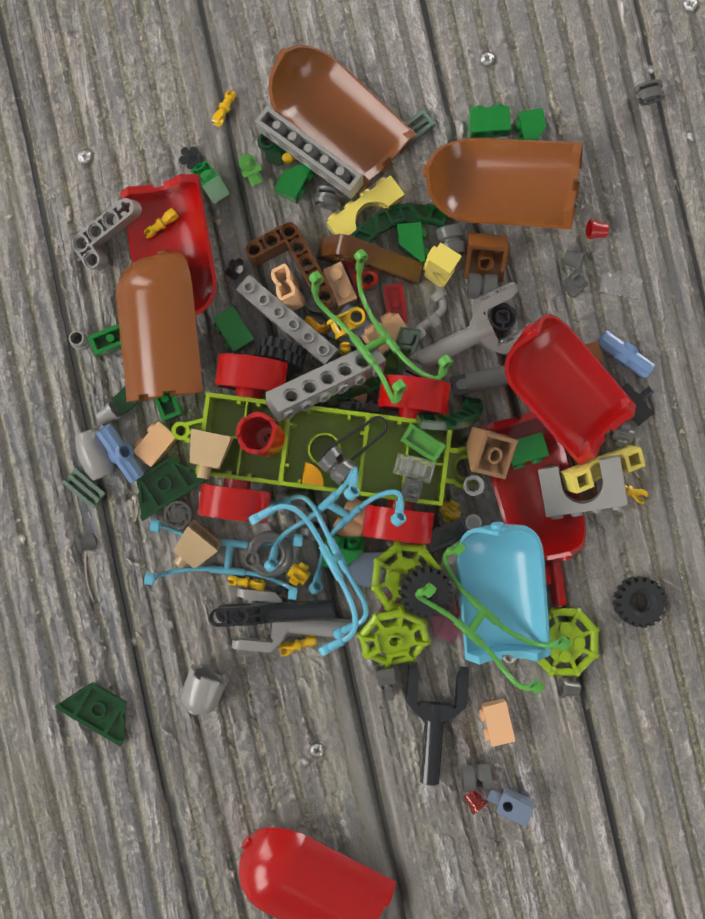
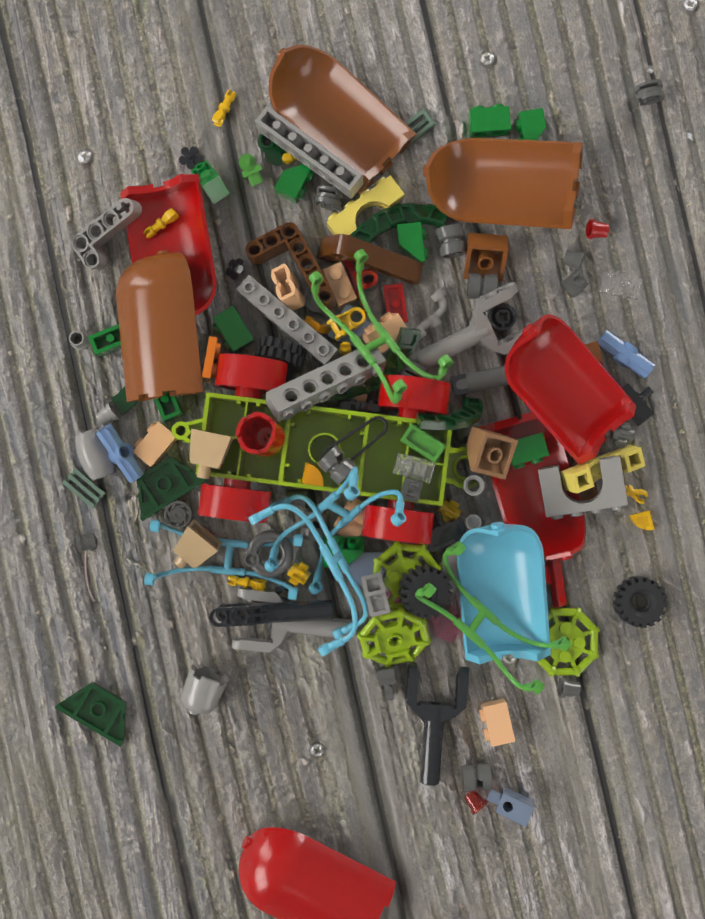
(212, 353): none -> orange plate
(298, 644): yellow piece -> none
(375, 594): none -> light grey slope
(440, 264): light yellow arch -> none
(642, 520): none -> yellow tile

